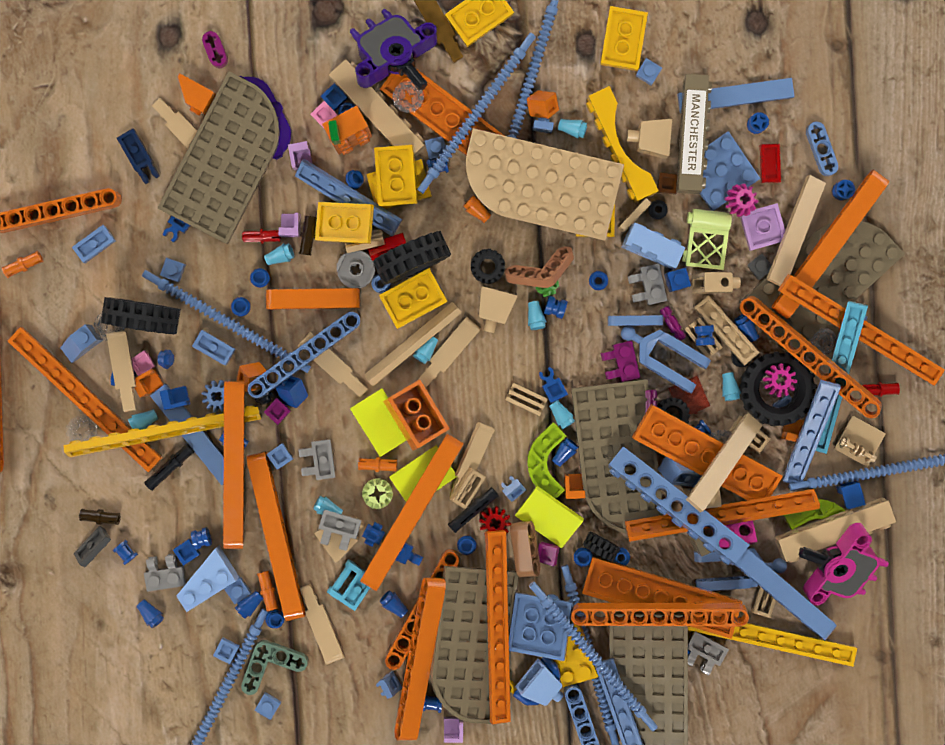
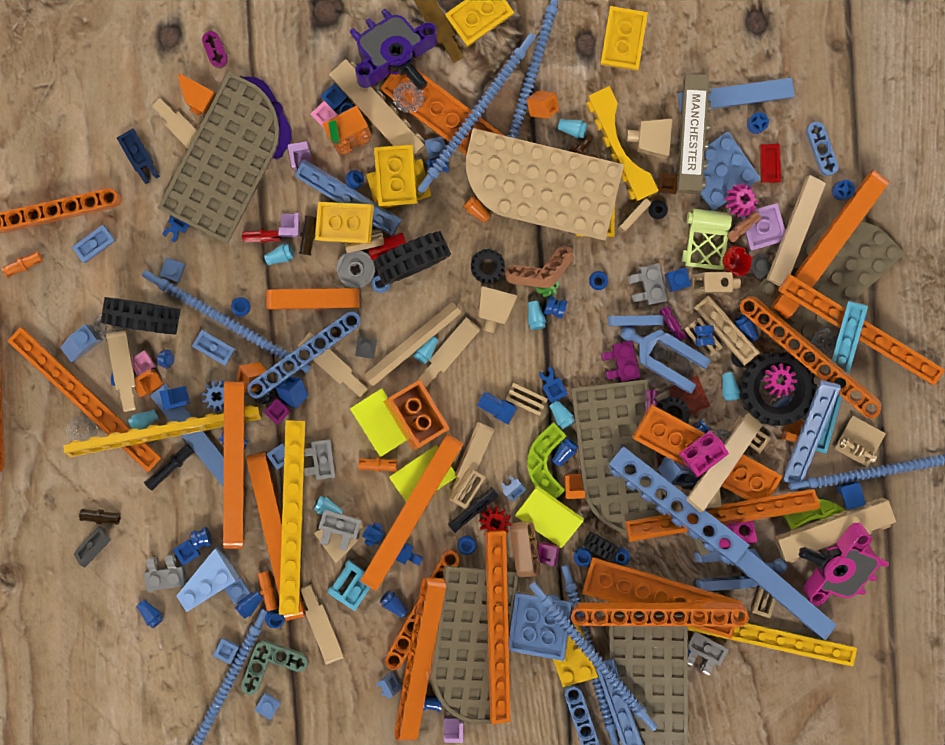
(125, 552): blue bush -> none
(259, 277): blue plate -> none
(292, 517): none -> yellow plate
(366, 348): none -> dark grey plate
(381, 485): yellowish green gear -> none
(413, 298): yellow plate -> none
(500, 409): none -> blue piece
(539, 684): light blue torso -> none
(543, 125): medium blue plate -> none
(581, 147): none -> reddish brown piece
(648, 71): medium blue plate -> none
(653, 246): light blue wedge -> none
(703, 453): none -> dark pink brick
(737, 261): none -> red hair
(742, 227): none -> nougat axle
(883, 389): red axle -> none

